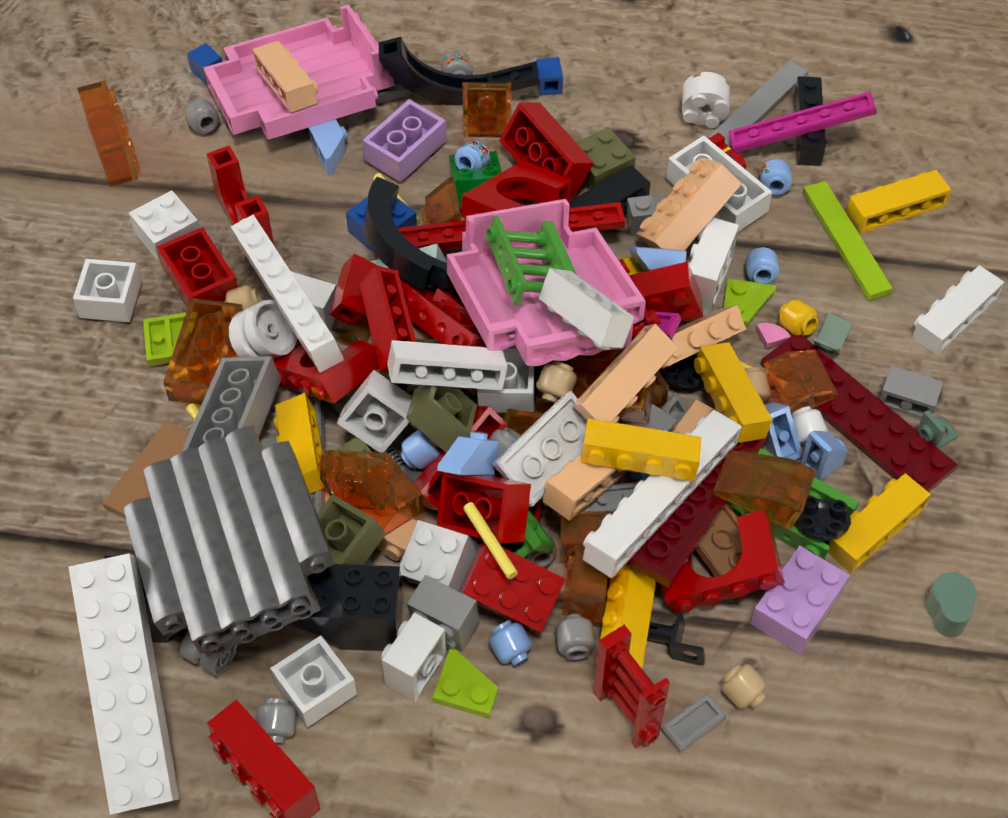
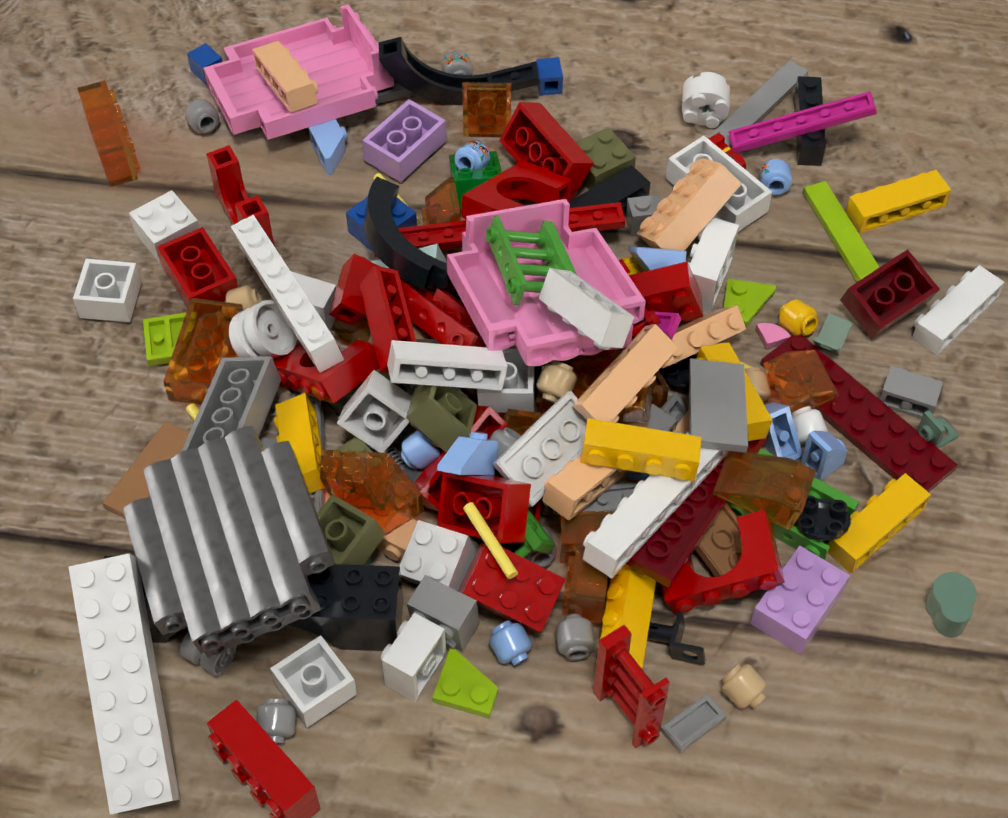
(718, 404): none -> light grey tile
(762, 265): light blue head -> none
(889, 294): none -> dark red brick

